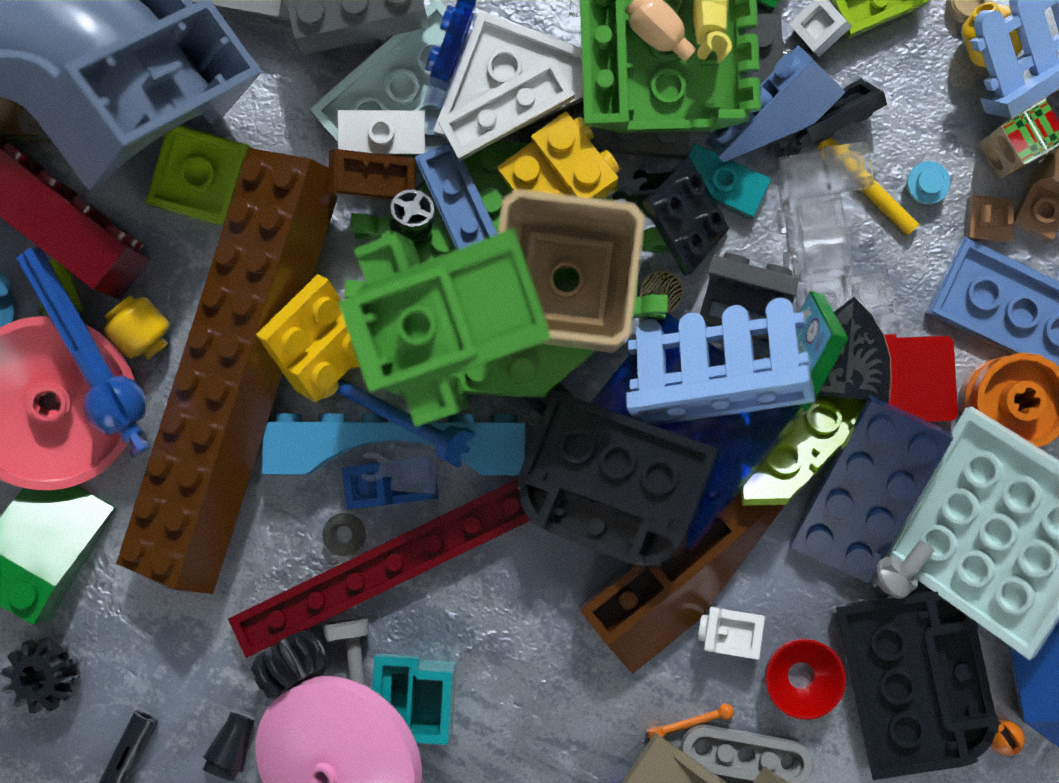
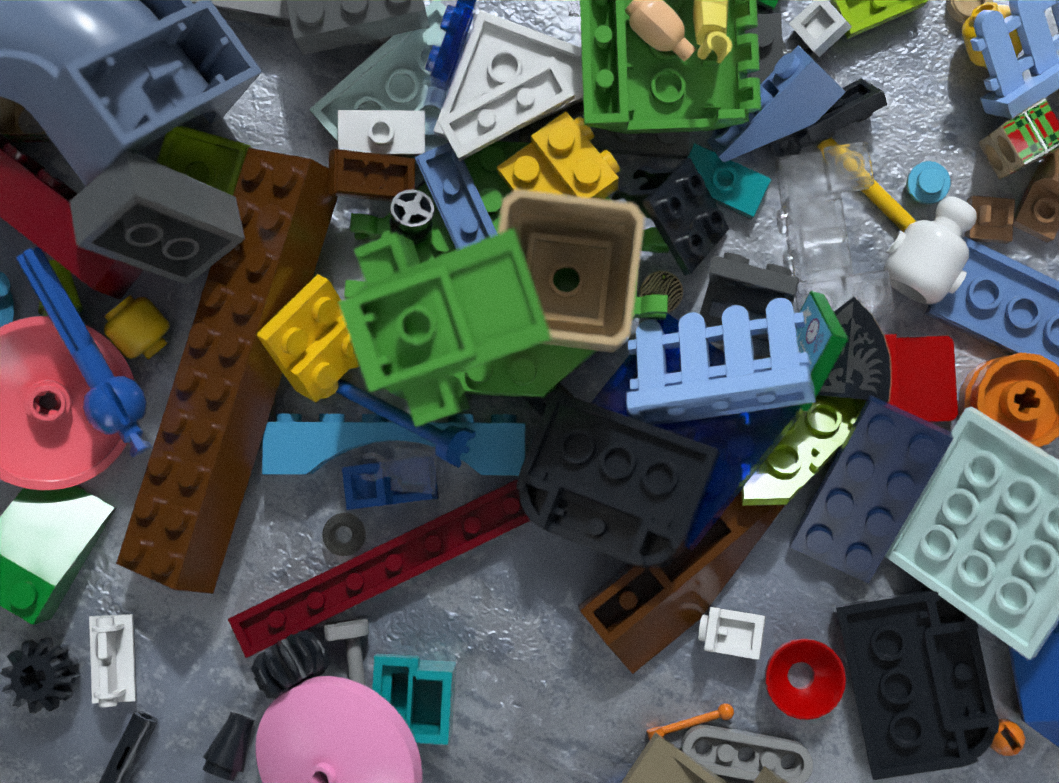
(112, 659): none -> white hinge
(156, 219): none -> dark grey brick
(899, 577): light grey plate -> none
(931, 254): none -> white piece

